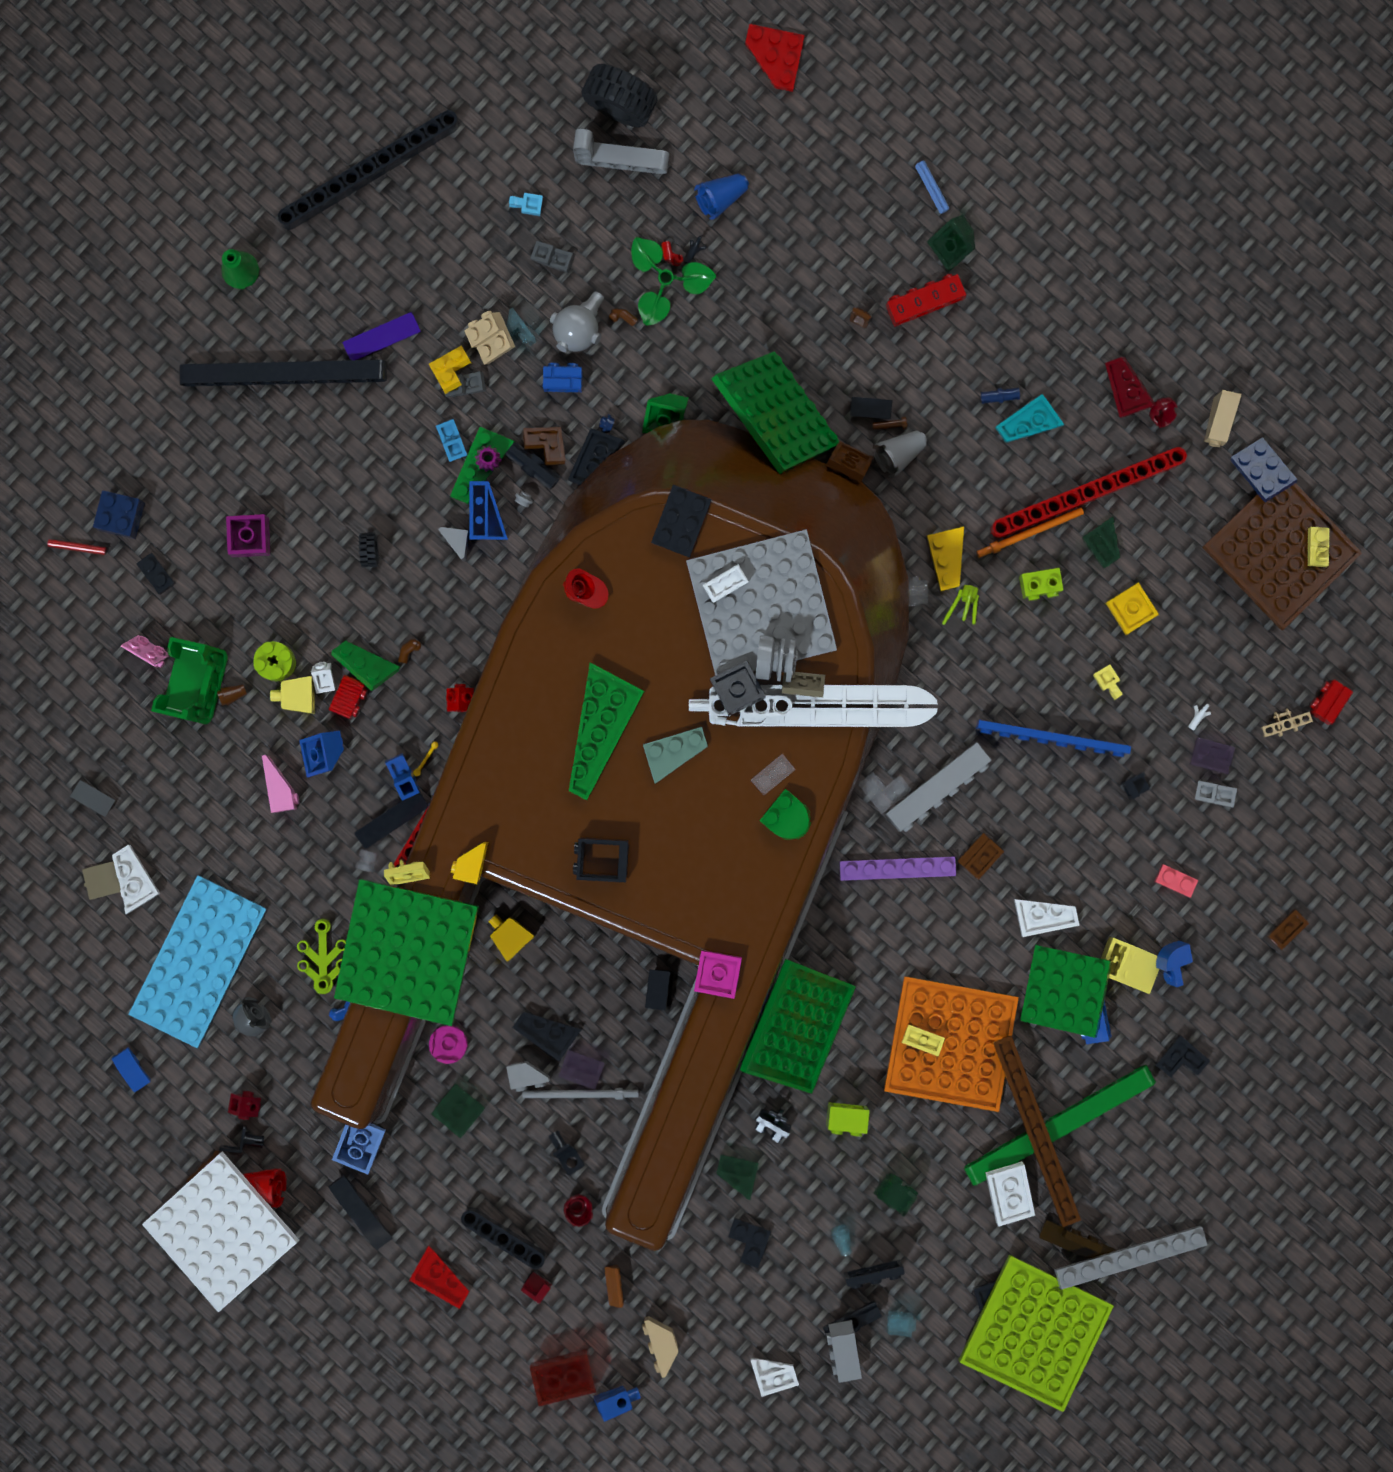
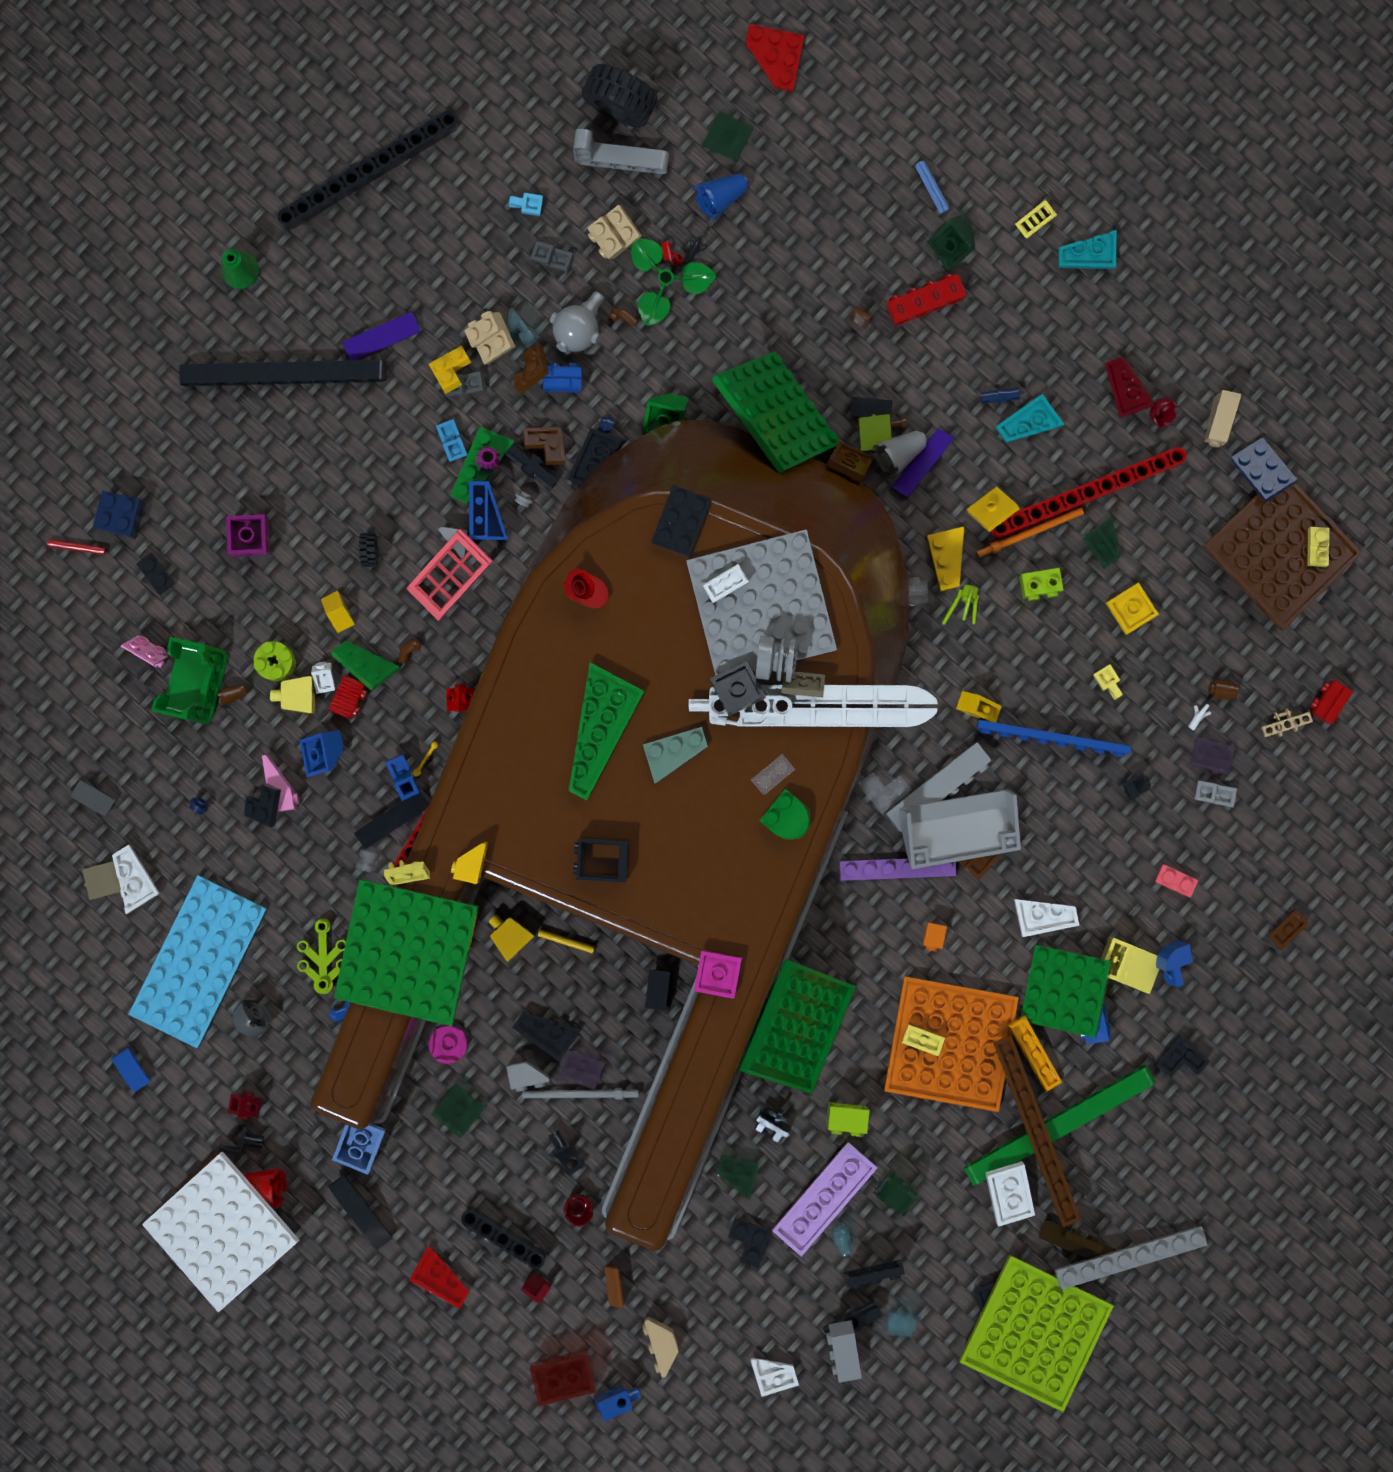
(198, 805): none -> dark blue plate
(264, 809): none -> black plate
(337, 612): none -> yellow slope
(474, 550): none -> coral piece
(535, 369): none -> reddish brown plate
(566, 941): none -> yellow bar
(613, 233): none -> tan plate
(727, 136): none -> clear green plate
(824, 1198): none -> lavender plate
(873, 430): none -> lime piece
(922, 463): none -> dark purple slope
(933, 936): none -> orange brick
(960, 828): none -> light grey slope
(978, 707): none -> yellow slope
(993, 509): none -> yellow plate
(1034, 1053): none -> light orange tile
(1050, 211): none -> light yellow slope
(1091, 253): none -> teal wing
(1223, 689): none -> reddish brown brick

